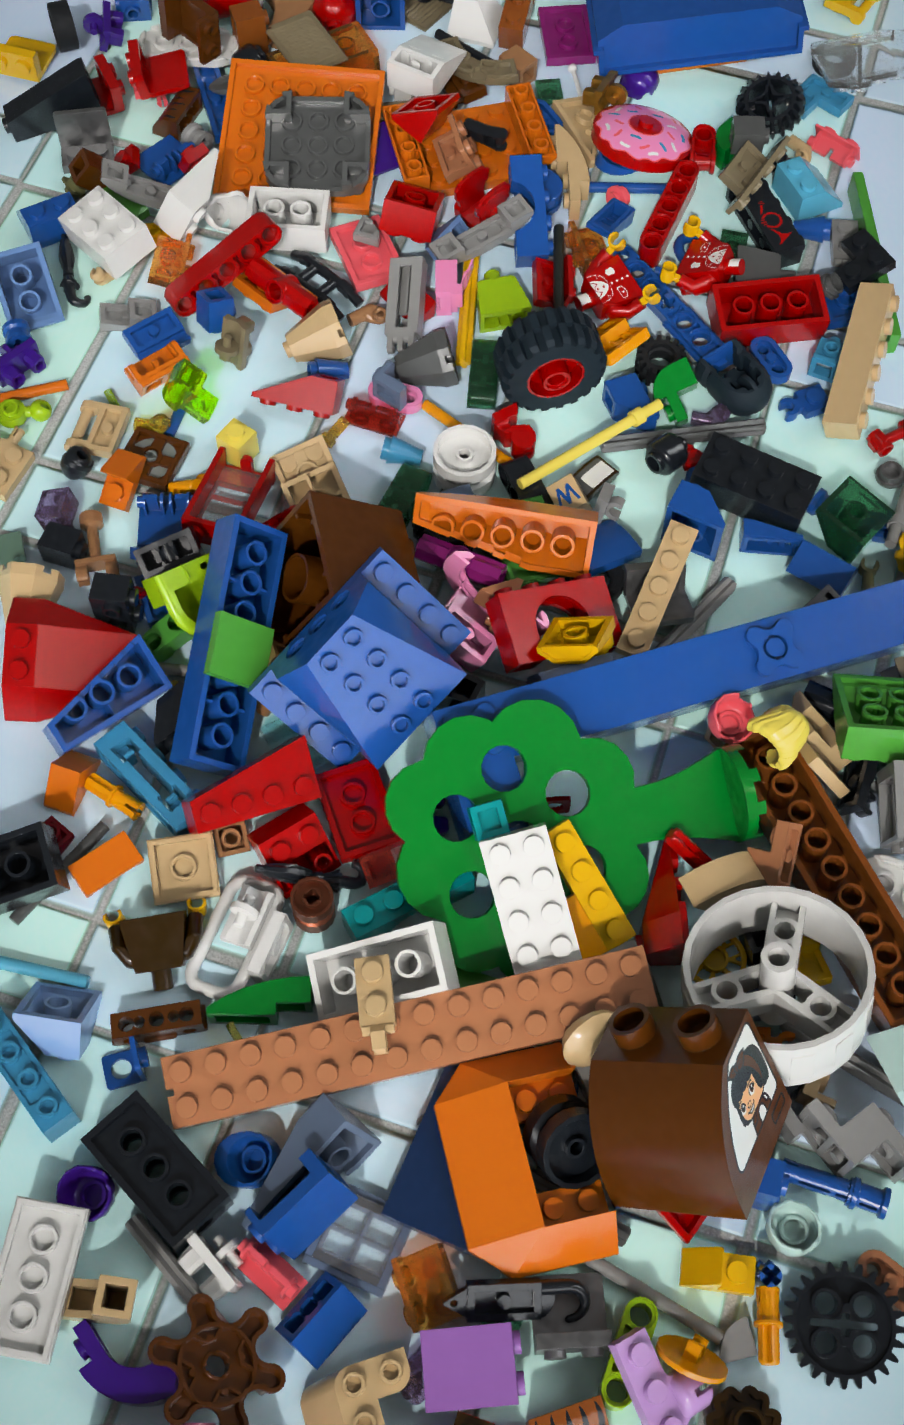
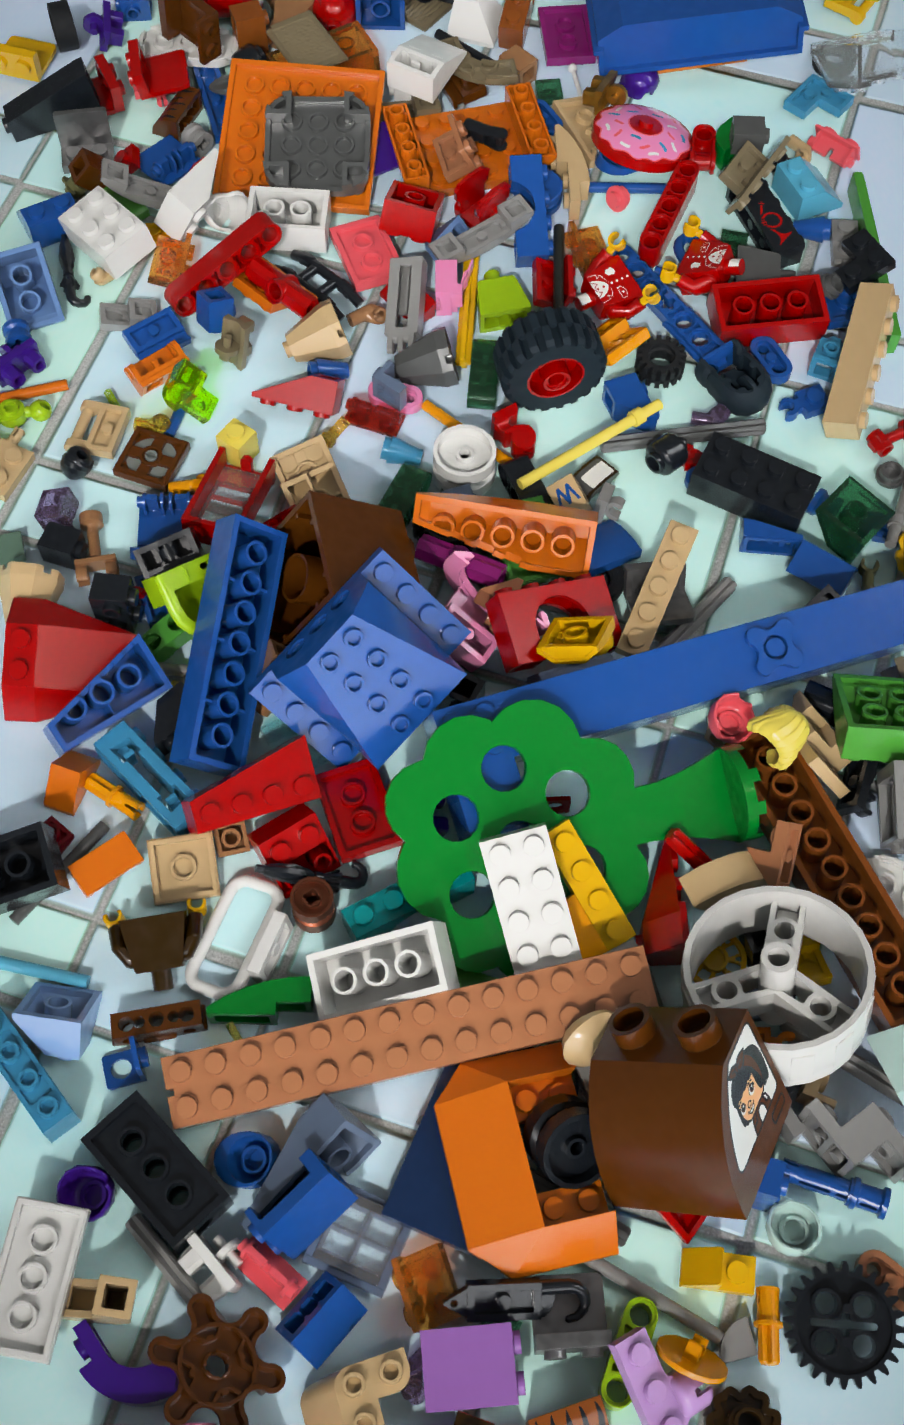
(122, 479): orange slope -> none
(192, 155): red plate -> none
(238, 649): bright green tile -> none
(247, 917): white hips -> none
(366, 232): light grey tile -> none
(375, 1000): tan hinge -> none
(379, 866): clear red brick -> none
(425, 114): red slope -> none
(488, 820): teal plate -> none
(611, 218): blue slope -> none
(671, 383): green brick -> none
(697, 509): blue slope -> none
(768, 1273): blue piece -> none
(786, 101): black gear -> none

